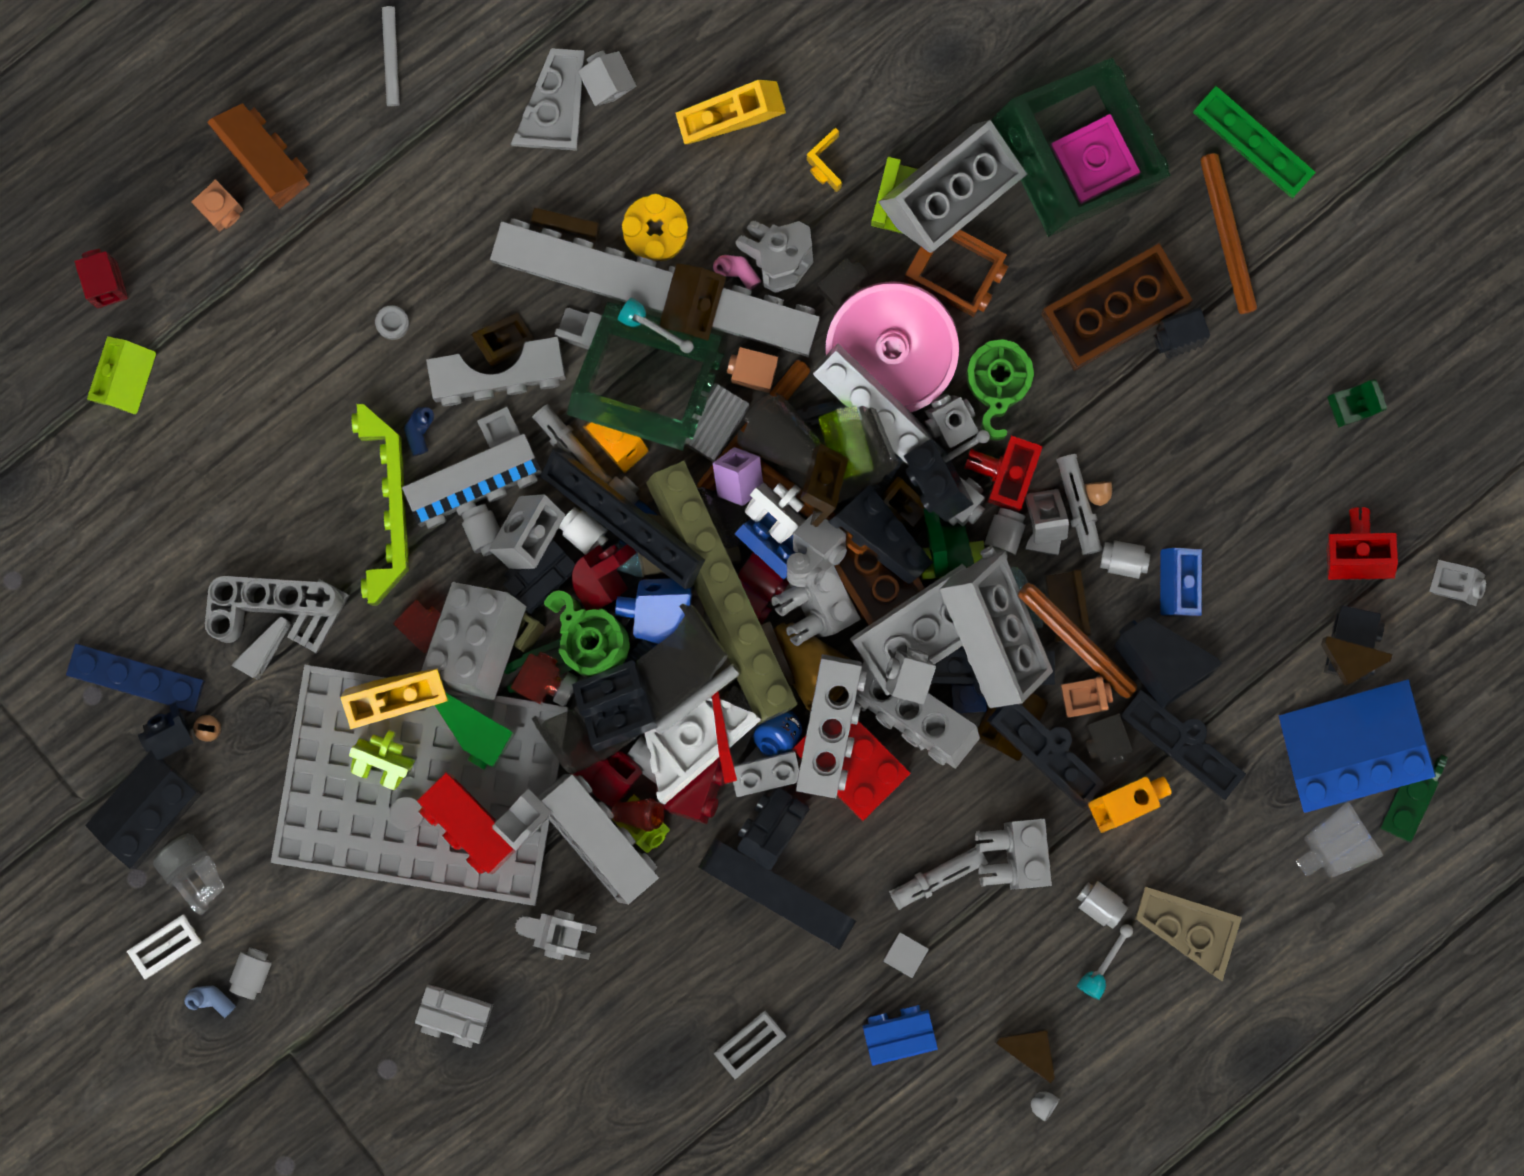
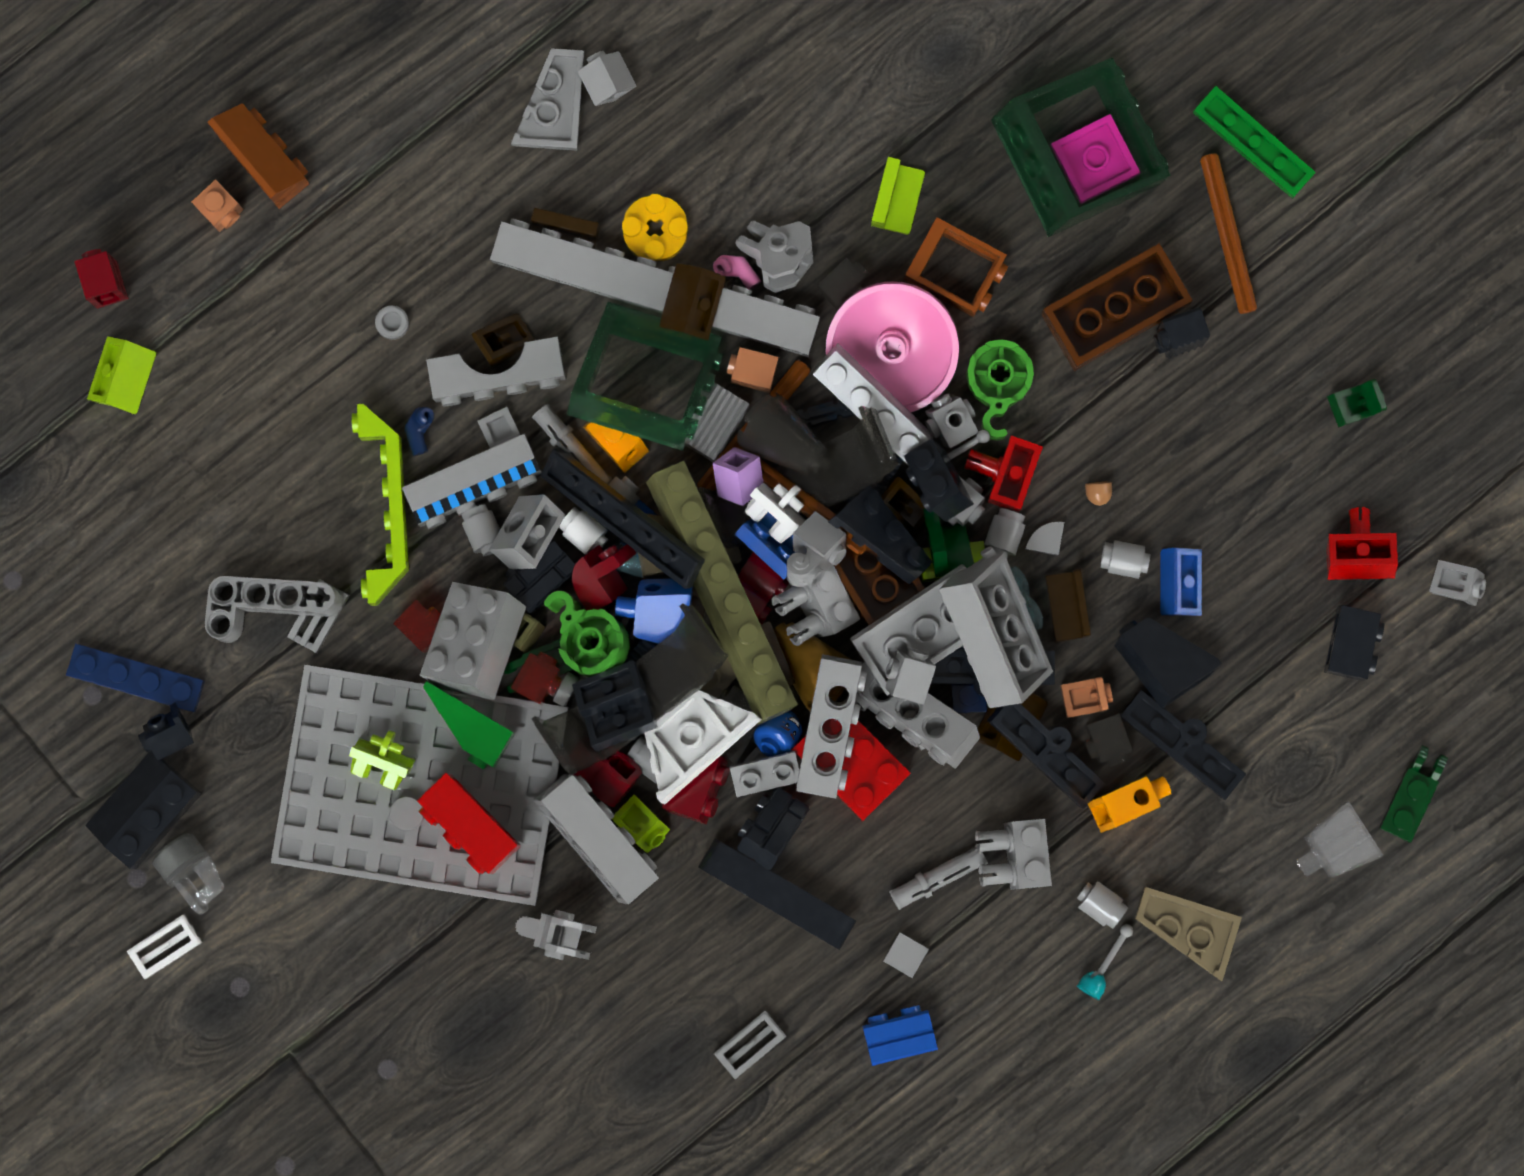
(205, 735): medium nougat hinge -> none
(209, 997): sand blue arm -> none
(250, 973): light grey brick -> none
(260, 652): light grey slope -> none
(390, 56): light grey bar -> none
(392, 697): yellow slope -> none
(453, 1015): light grey brick -> none
(522, 819): light grey panel -> none
(578, 327): light grey panel -> none
(634, 314): hinge -> none
(642, 814): clear red cone -> none
(697, 698): light grey bar -> none
(723, 747): red sticker -> none
(731, 111): yellow slope -> none
(819, 169): yellow bracket -> none
(823, 482): dark brown panel -> none
(846, 436): clear neon green slope -> none
(953, 186): light grey slope -> none
(1032, 1050): dark brown slope -> none
(1044, 1104): light grey hinge -> none
(1047, 516): light grey slope -> none
(1077, 640): dark orange axle -> none
(1089, 543): light grey pin -> none
(1353, 660): dark brown slope -> none
(1356, 746): blue slope -> none

